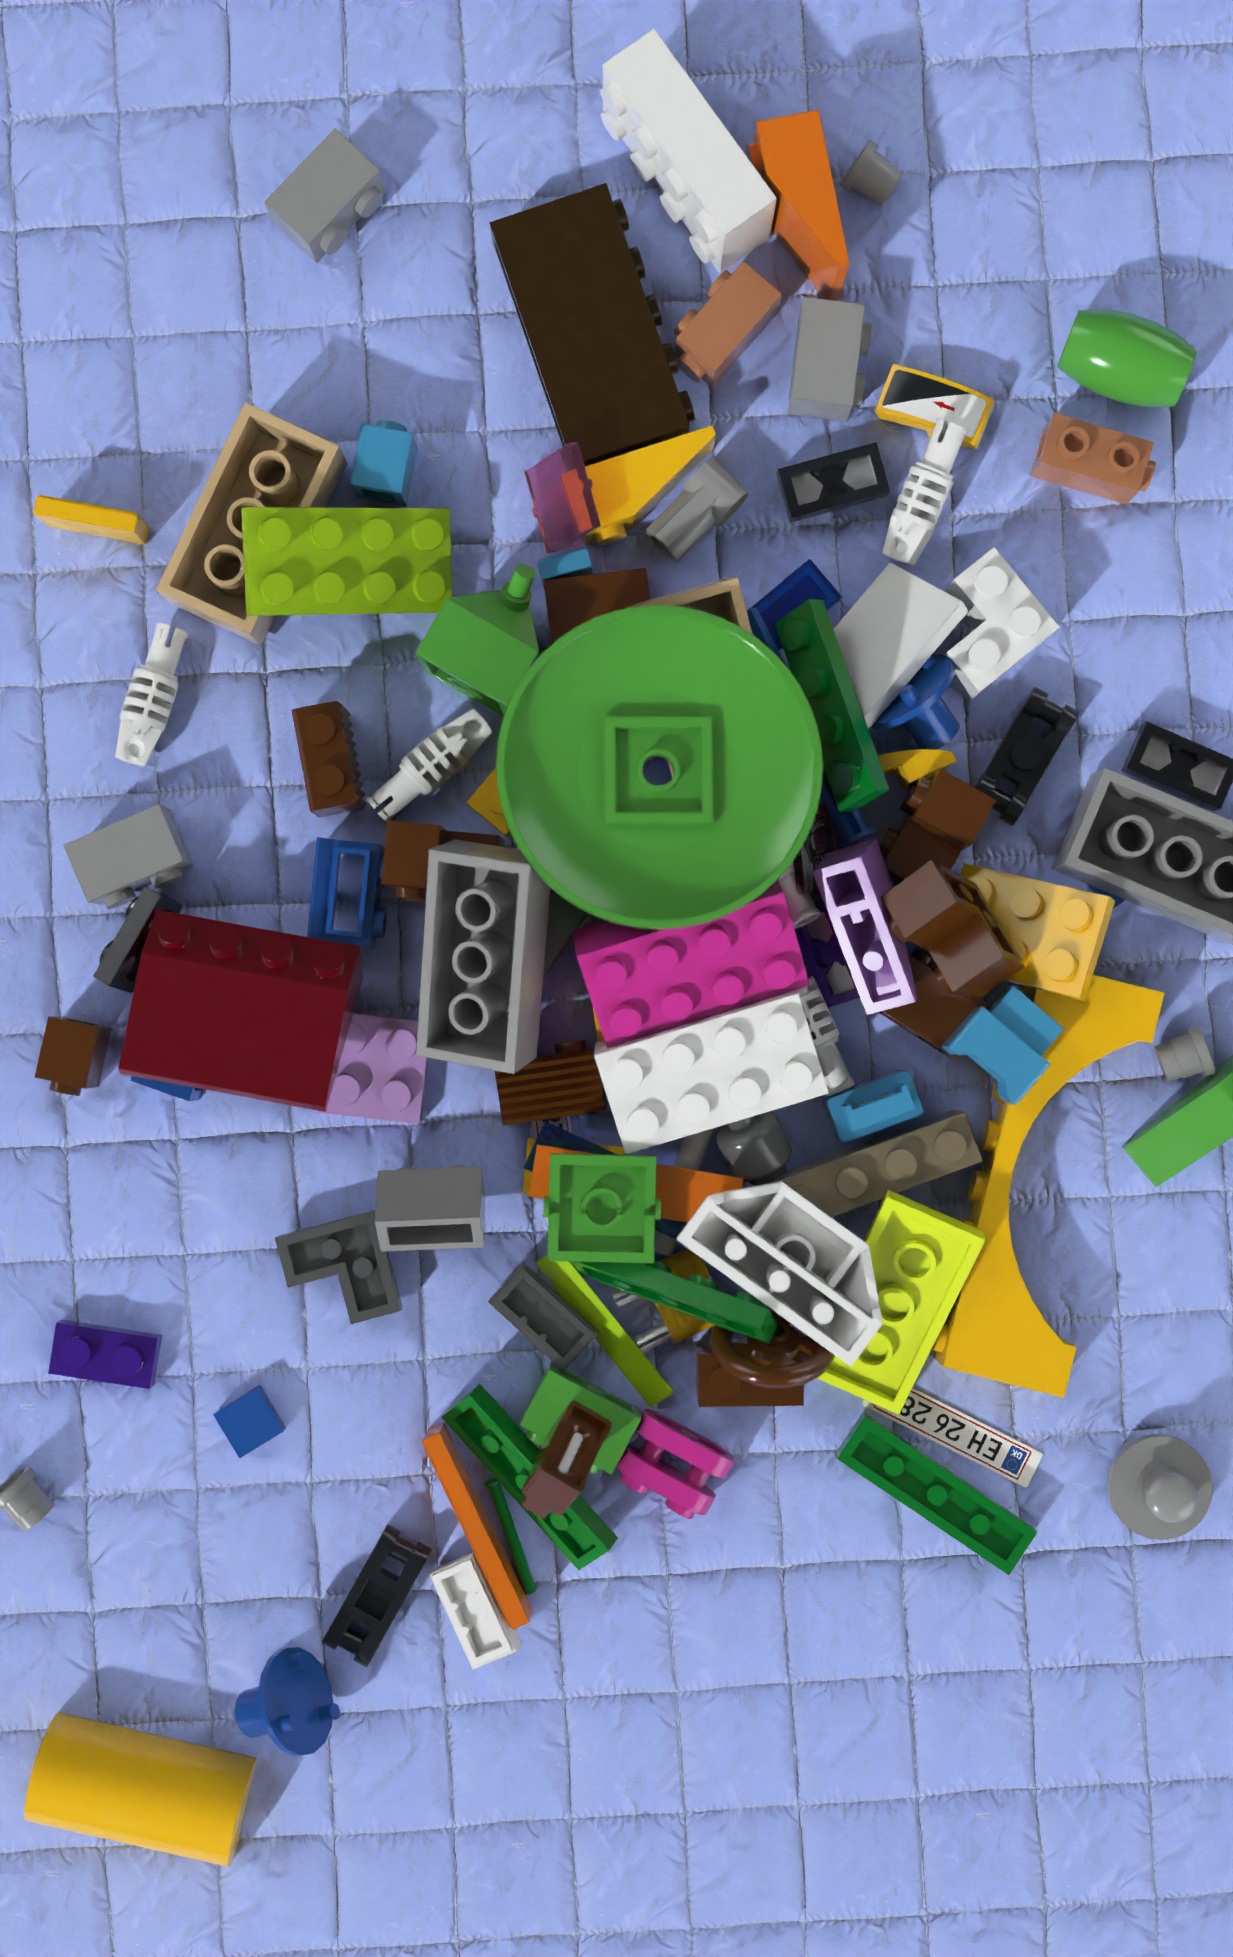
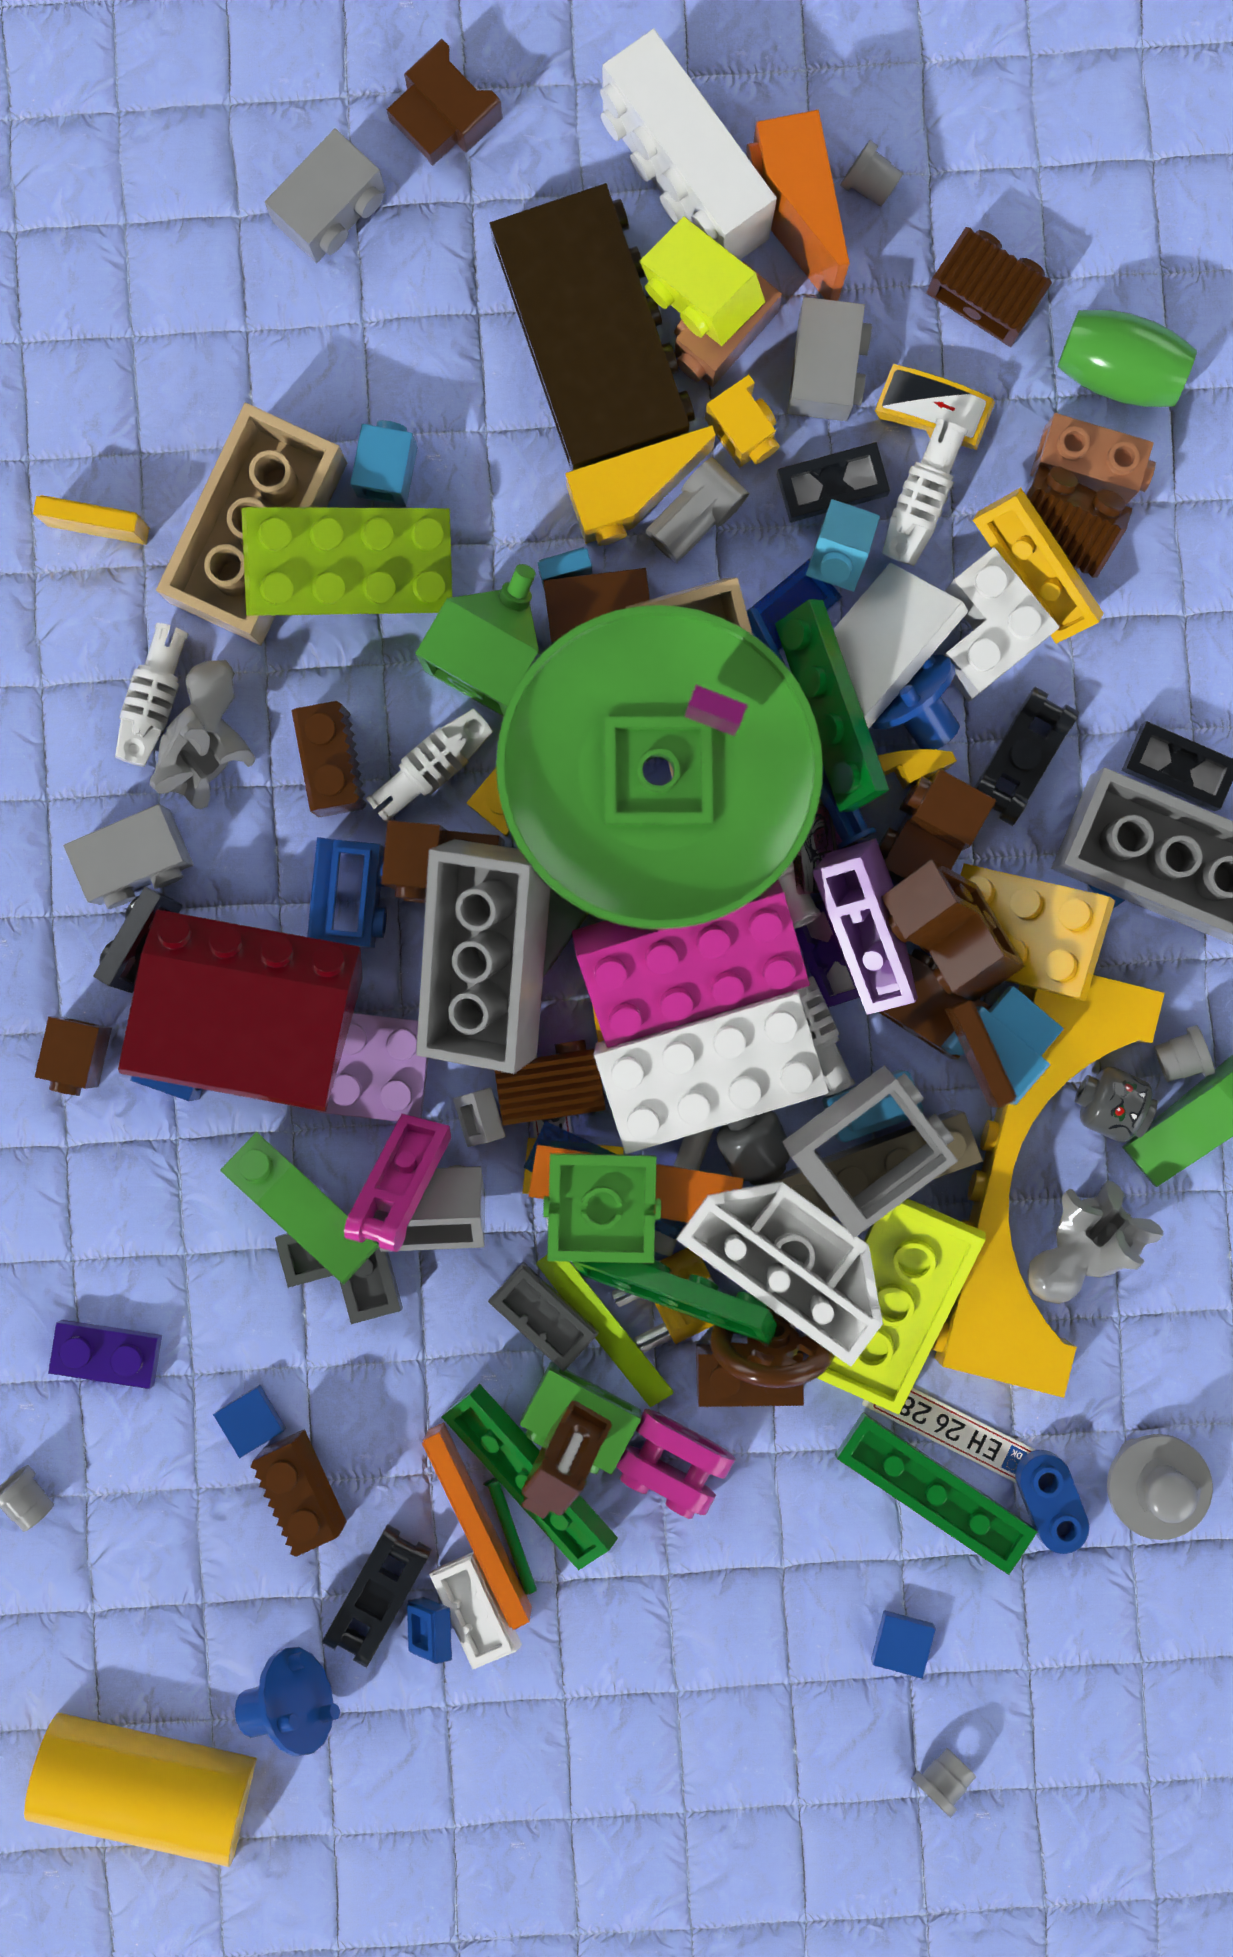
(198, 739): none -> light grey animal
(297, 1207): none -> bright green slope
(299, 1493): none -> reddish brown brick
(398, 1182): none -> dark pink plate
(429, 1630): none -> blue tile
(442, 106): none -> reddish brown piece
(479, 1117): none -> light grey tile
(562, 497): clear pink piece -> none
(701, 282): none -> neon yellow brick
(715, 710): none -> magenta tile
(743, 423): none -> yellow brick
(843, 545): none -> medium azure brick
(898, 1183): none -> light grey window
(903, 1644): none -> blue tile
(945, 1781): none -> light grey piece
(981, 1054): none -> reddish brown tile
(989, 285): none -> reddish brown brick
(1039, 561): none -> yellow plate
(1052, 1504): none -> blue plate
(1079, 518): none -> reddish brown brick
(1092, 1241): none -> light grey animal
(1116, 1104): none -> dark grey head

